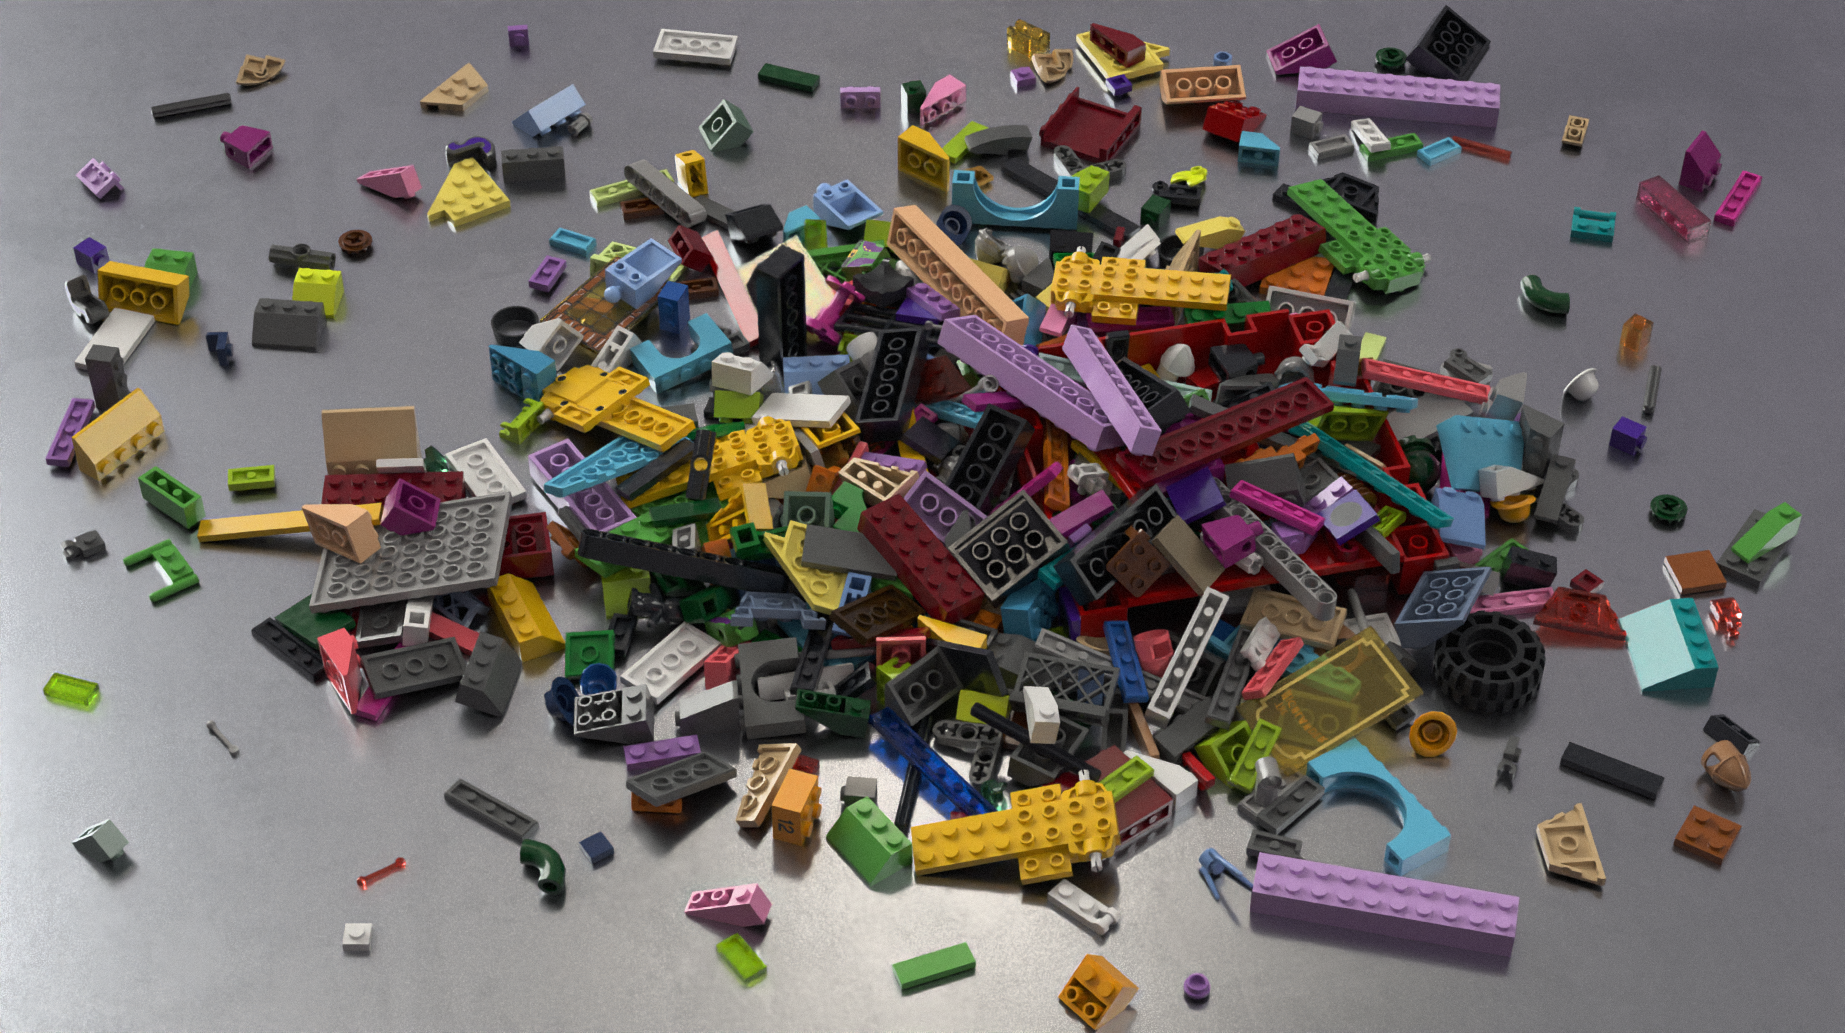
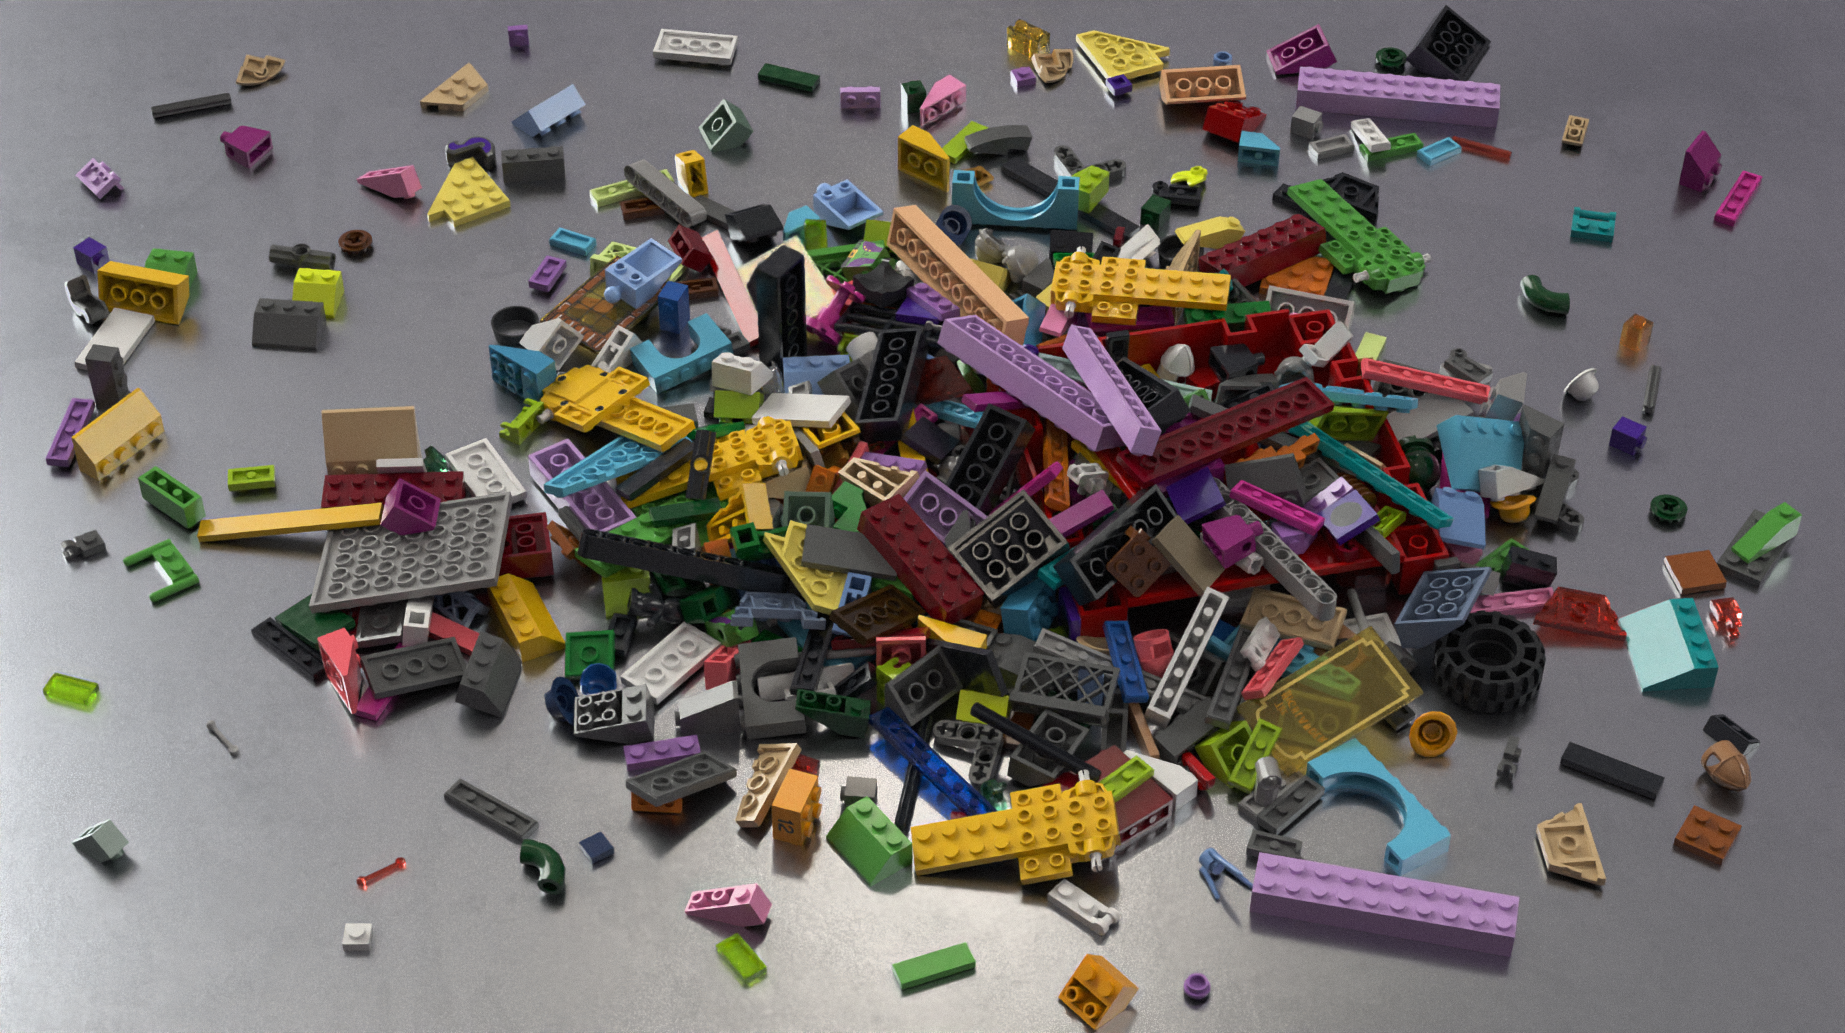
(220, 342): dark blue bracket -> none
(343, 529): light nougat slope -> none
(584, 120): light grey pin -> none
(986, 384): light grey piece -> none
(1041, 714): white slope -> none
(1079, 535): medium lavender tile -> none
(1089, 128): dark red panel -> none
(1120, 45): dark red slope -> none
(1347, 360): dark grey slope -> none
(1587, 582): dark red plate -> none
(1673, 209): clear pink brick -> none

